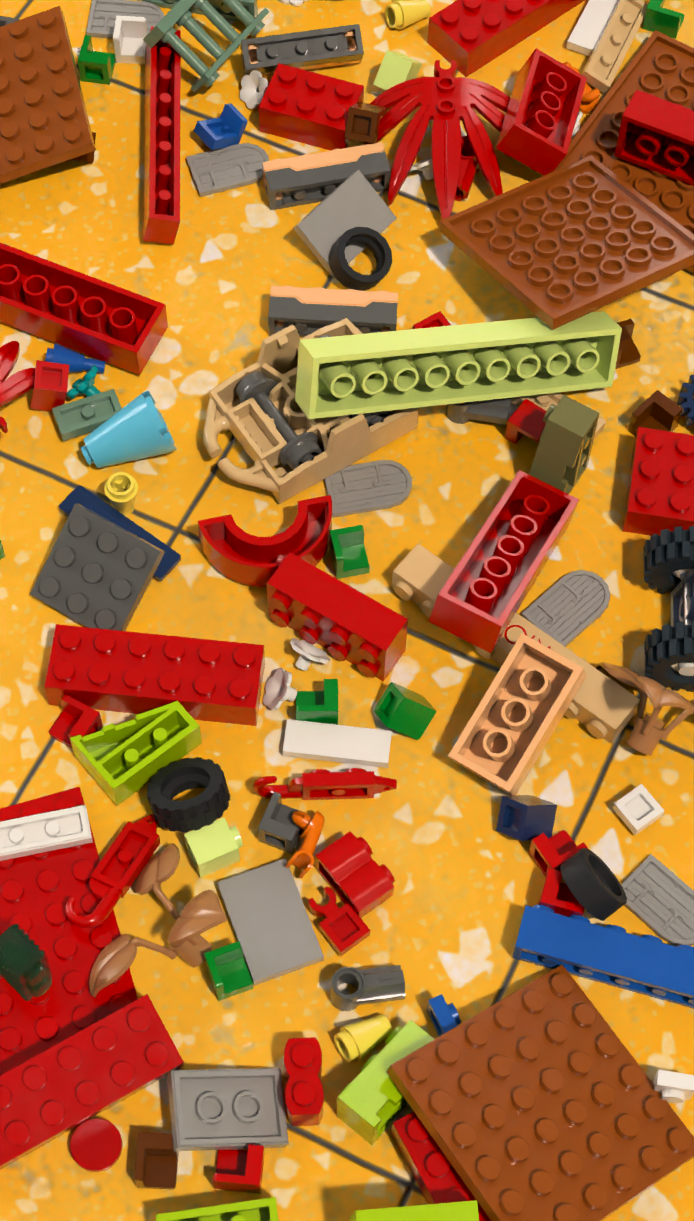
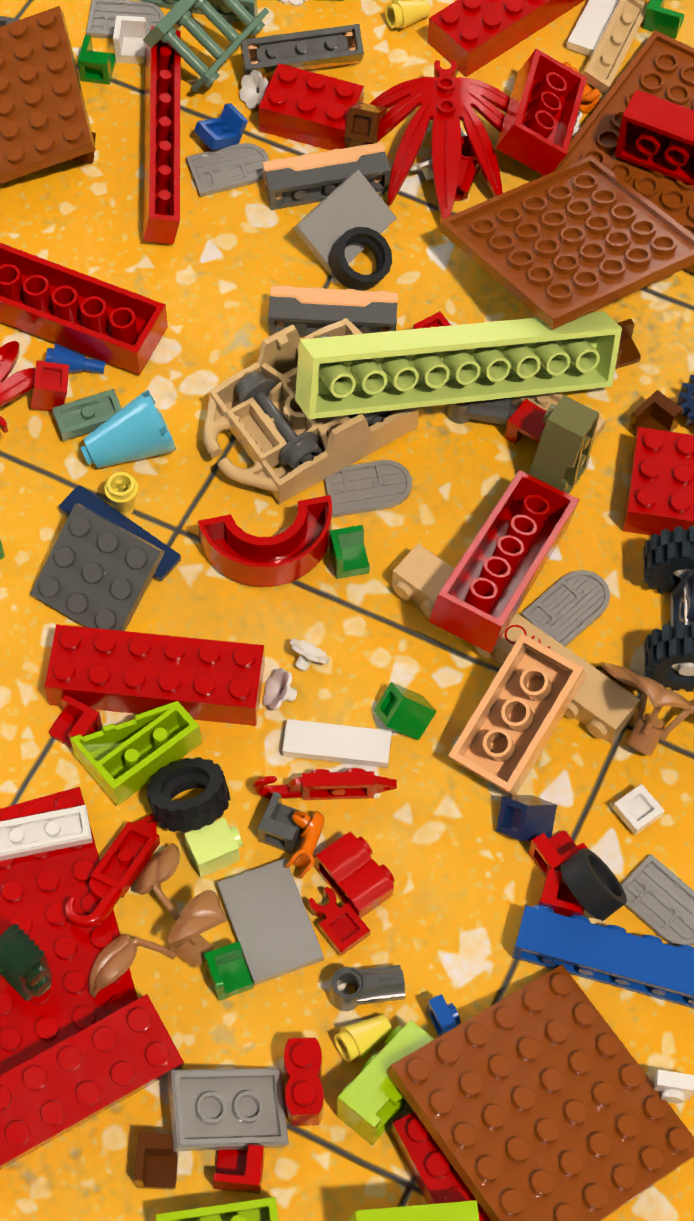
(84, 386): teal plant -> none
(96, 1145): red piece -> none
(319, 705): green panel -> none
(336, 617): red brick -> none
(395, 70): yellowish green brick -> none

